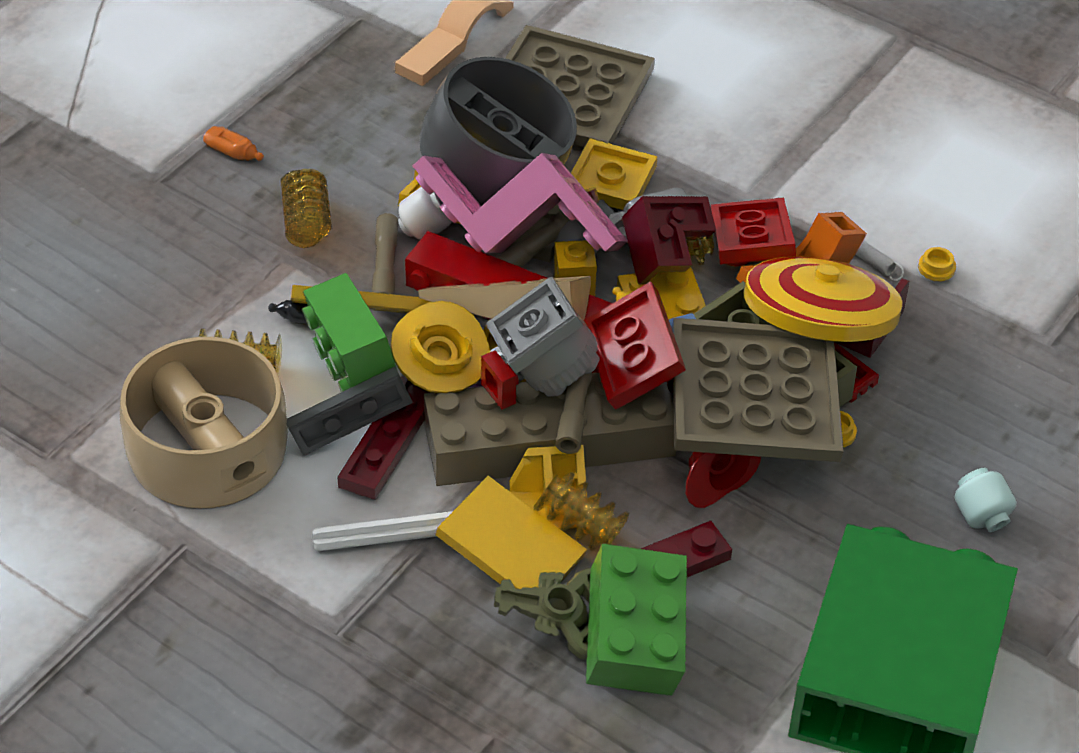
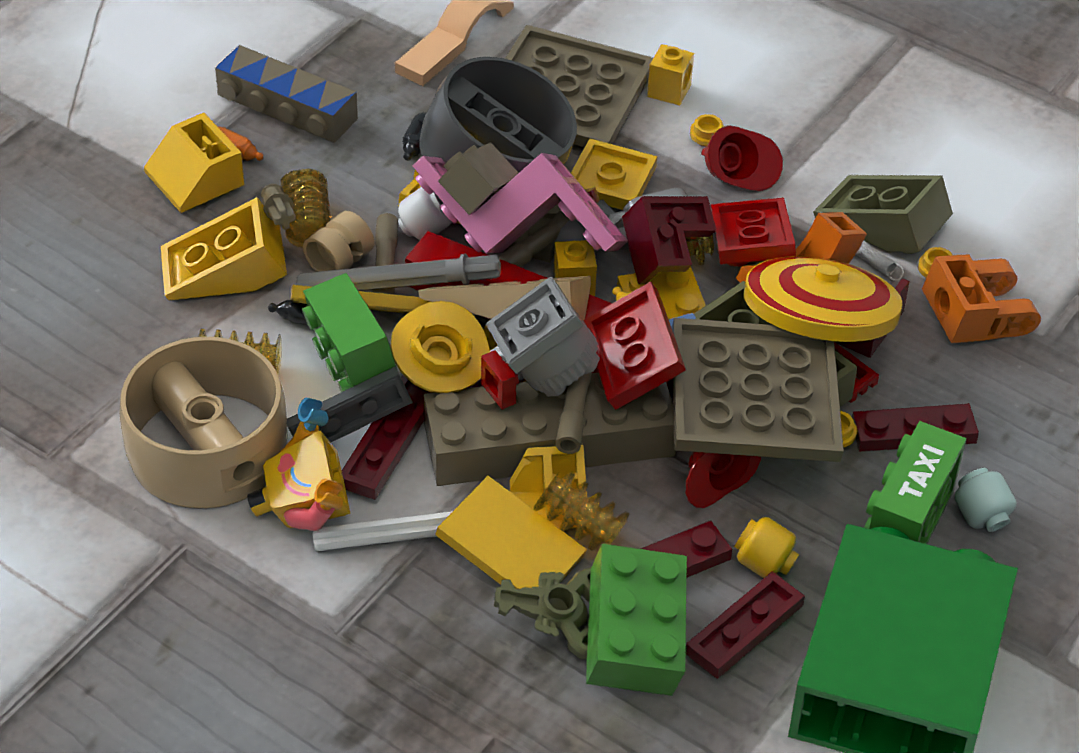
(195, 163): none -> yellow slope
(225, 255): none -> yellow slope
(278, 205): none -> dark tan axle
(286, 93): none -> dark tan brick
(304, 477): none -> torso
(339, 243): none -> tan wheel
(411, 139): none -> black piece
(412, 274): none -> light grey axle
(476, 176): none -> dark tan brick
(670, 74): none -> yellow brick
(704, 128): none -> yellow plate
(743, 158): none -> red piece
(744, 625): none -> dark red plate
(766, 547): none -> yellow head
(886, 427): none -> dark red plate
(893, 210): none -> olive slope
(918, 484): none -> bright green brick
(965, 304): none -> orange brick

